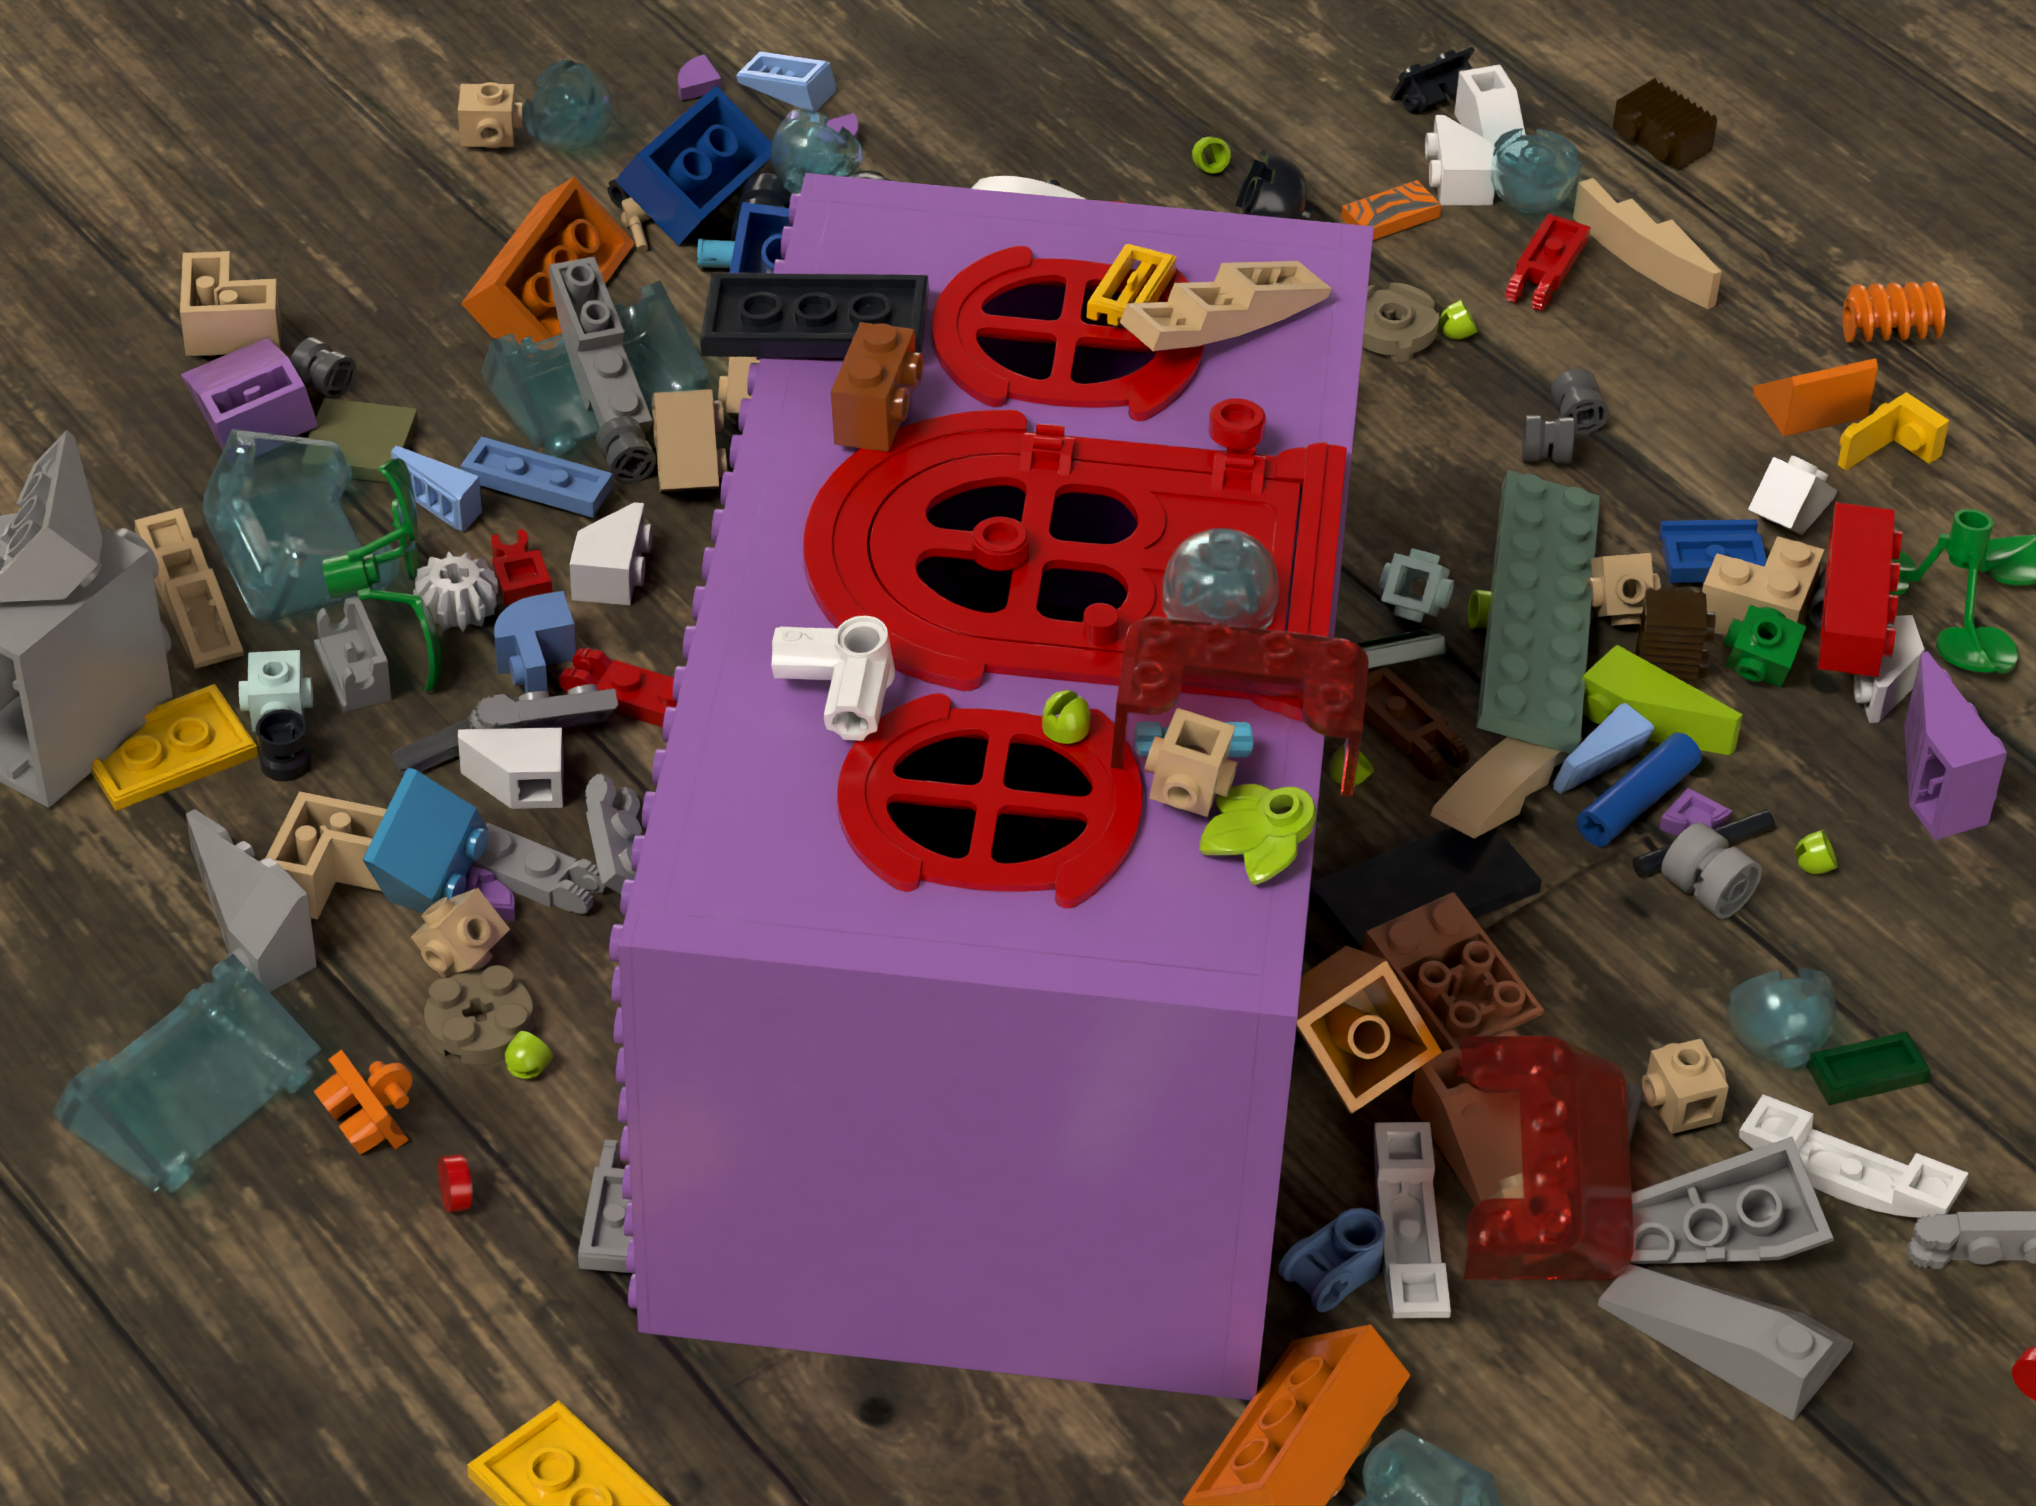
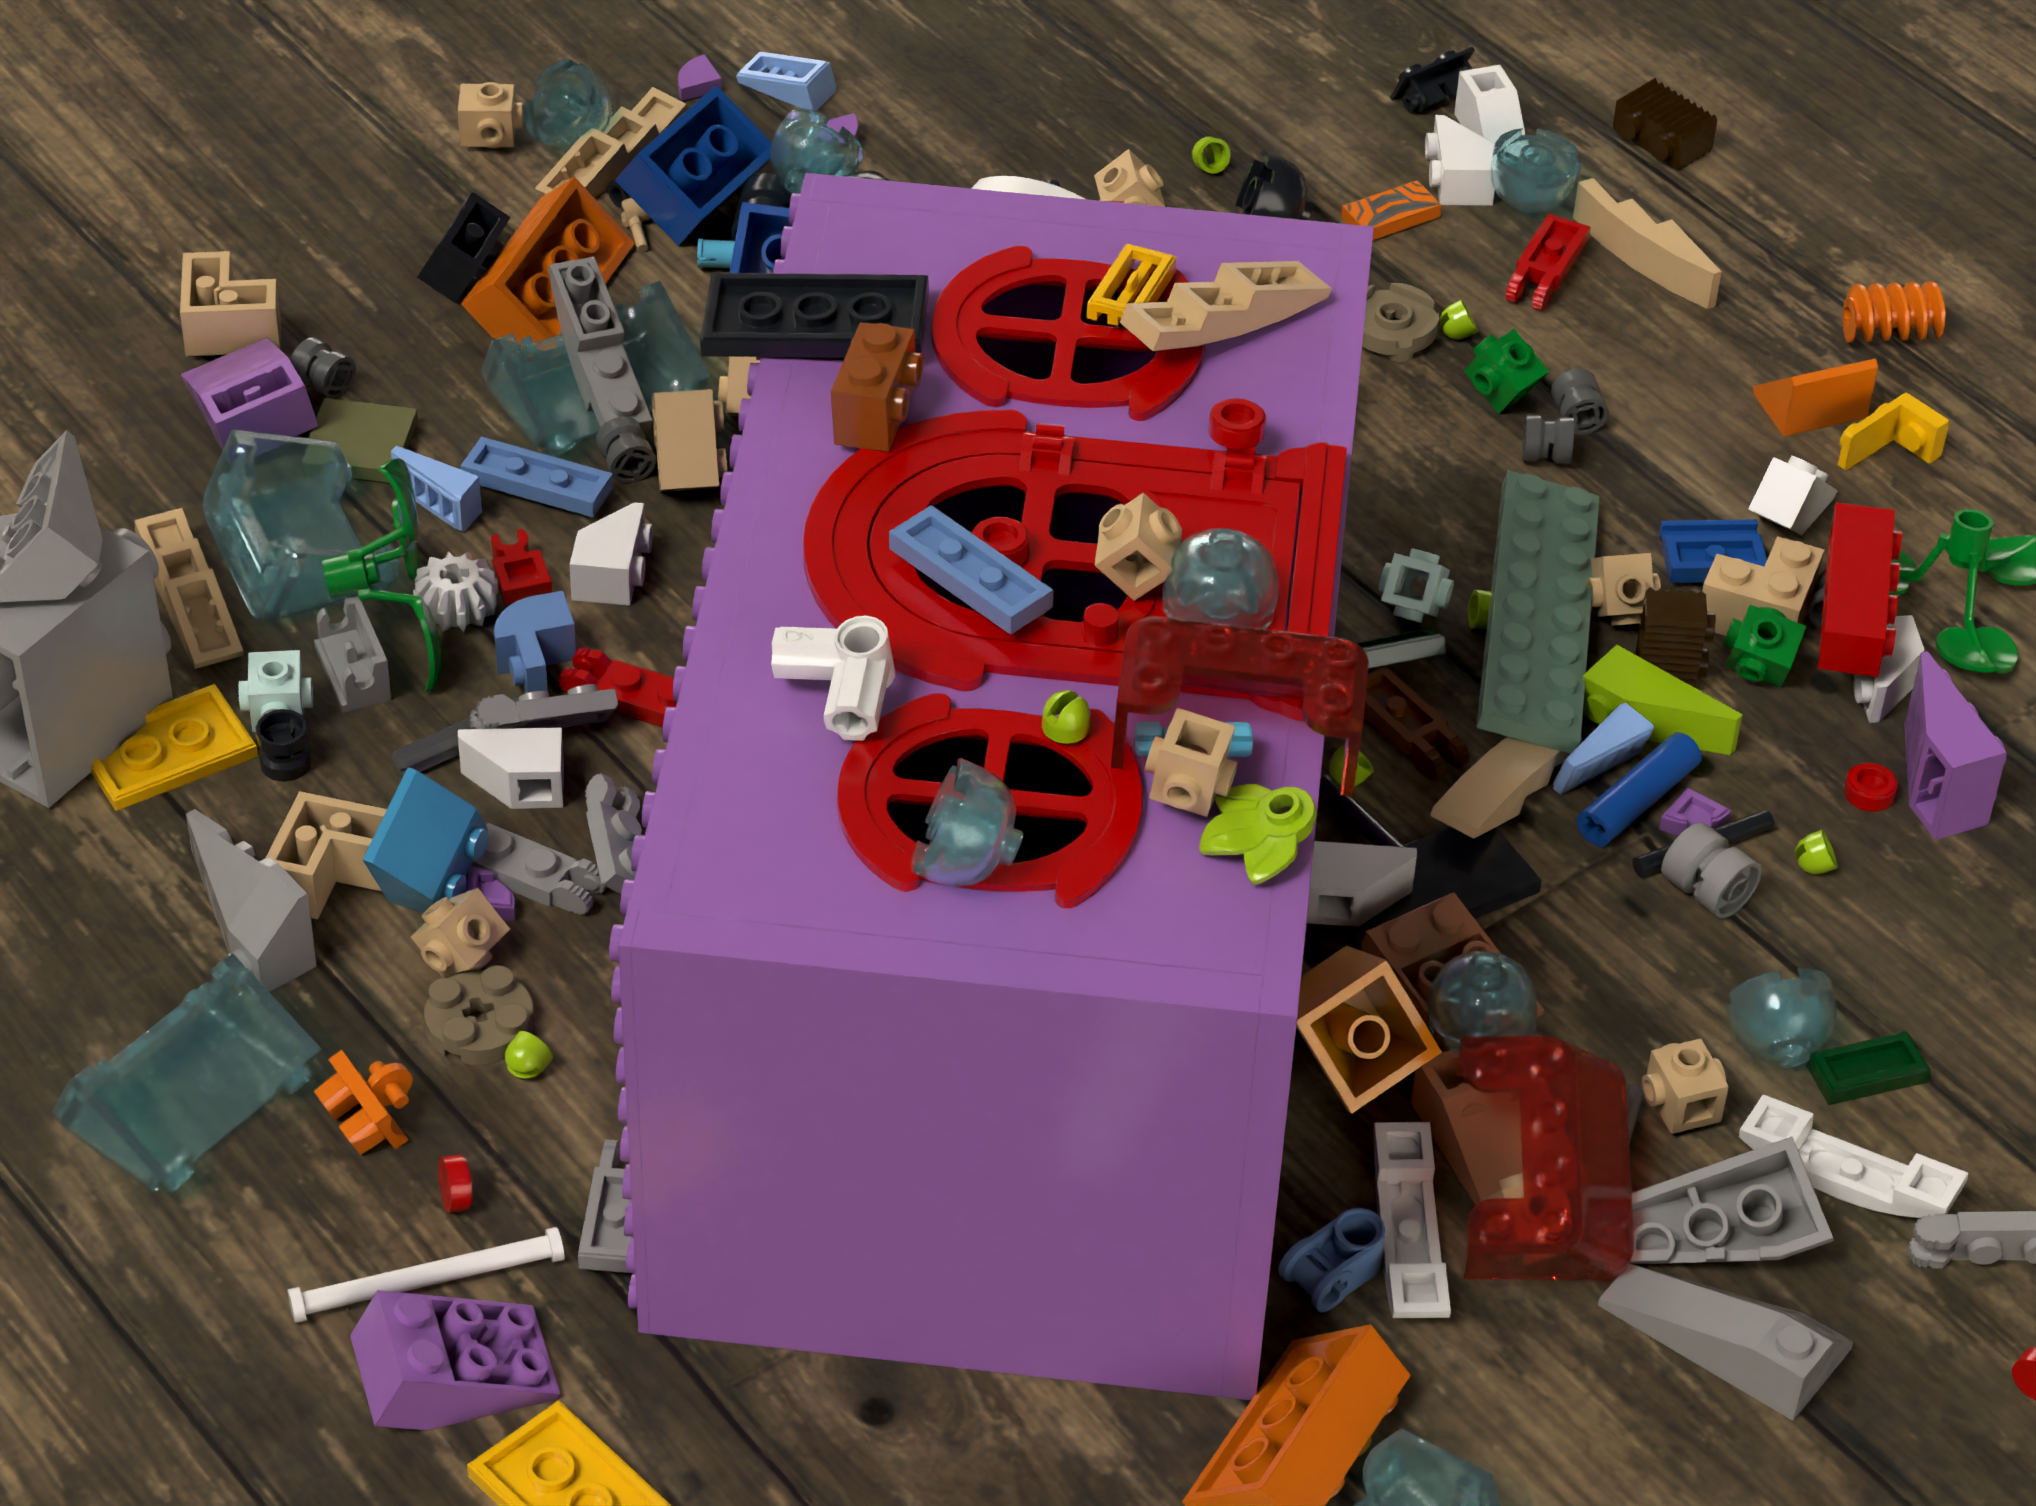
(426, 1274): none -> white bar
(449, 1359): none -> medium lavender slope
(464, 247): none -> black brick
(603, 156): none -> tan slope
(968, 828): none -> clear light blue cylinder
(971, 569): none -> medium blue plate
(1130, 181): none -> tan brick
(1137, 545): none -> tan brick
(1357, 814): none -> black bar
(1357, 881): none -> white slope
(1481, 997): none -> clear light blue cylinder
(1505, 369): none -> green brick
(1870, 787): none -> red tile

